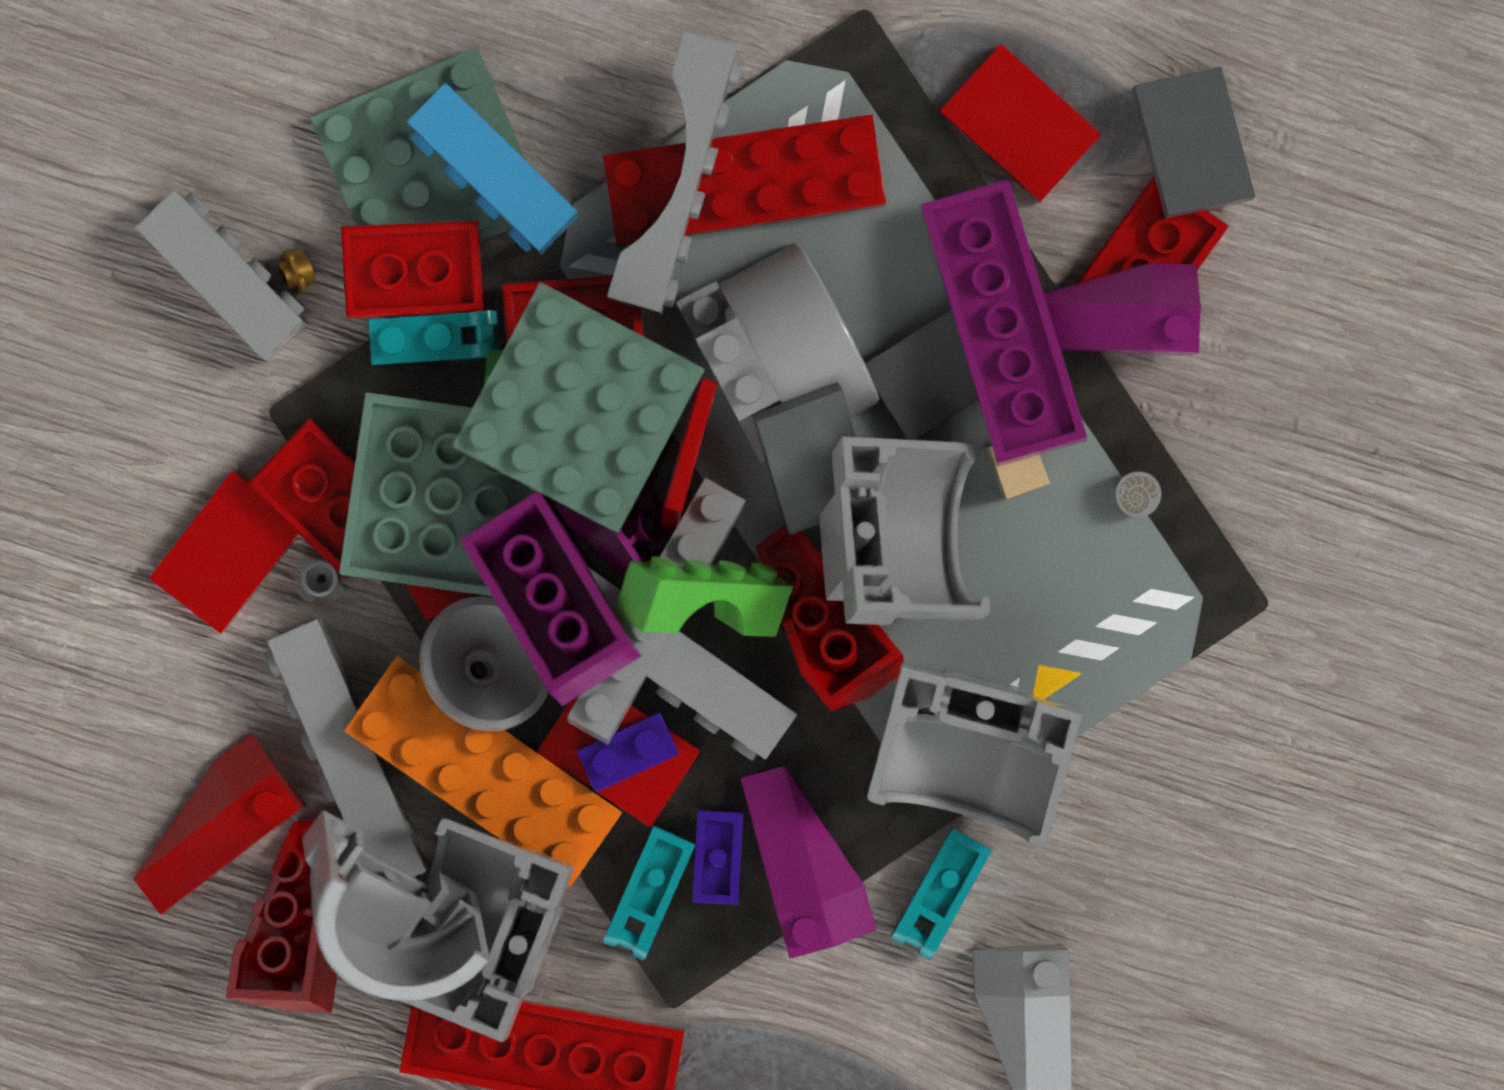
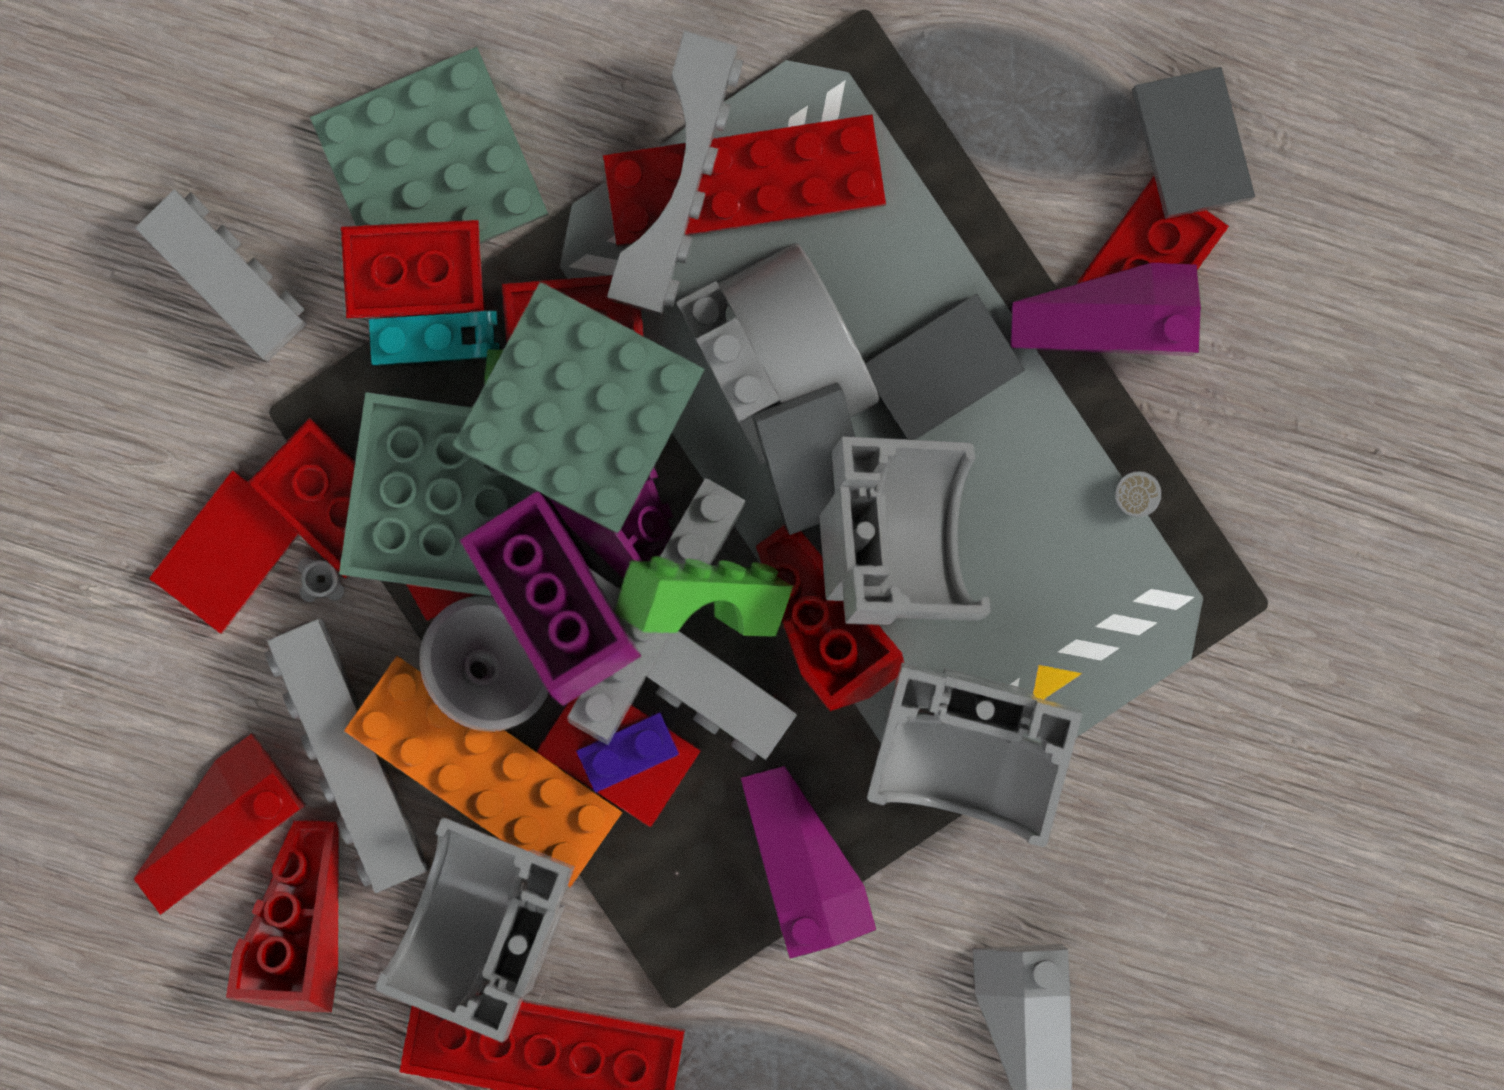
(296, 271): pearl gold plate -> none
(370, 910): light grey piece -> none
(493, 169): dark azure brick -> none
(650, 891): teal plate -> none
(687, 455): red tile -> none
(717, 857): dark purple plate -> none
(941, 892): teal plate -> none
(1003, 323): magenta plate -> none
(1019, 475): tan brick -> none
(1020, 123): red tile -> none

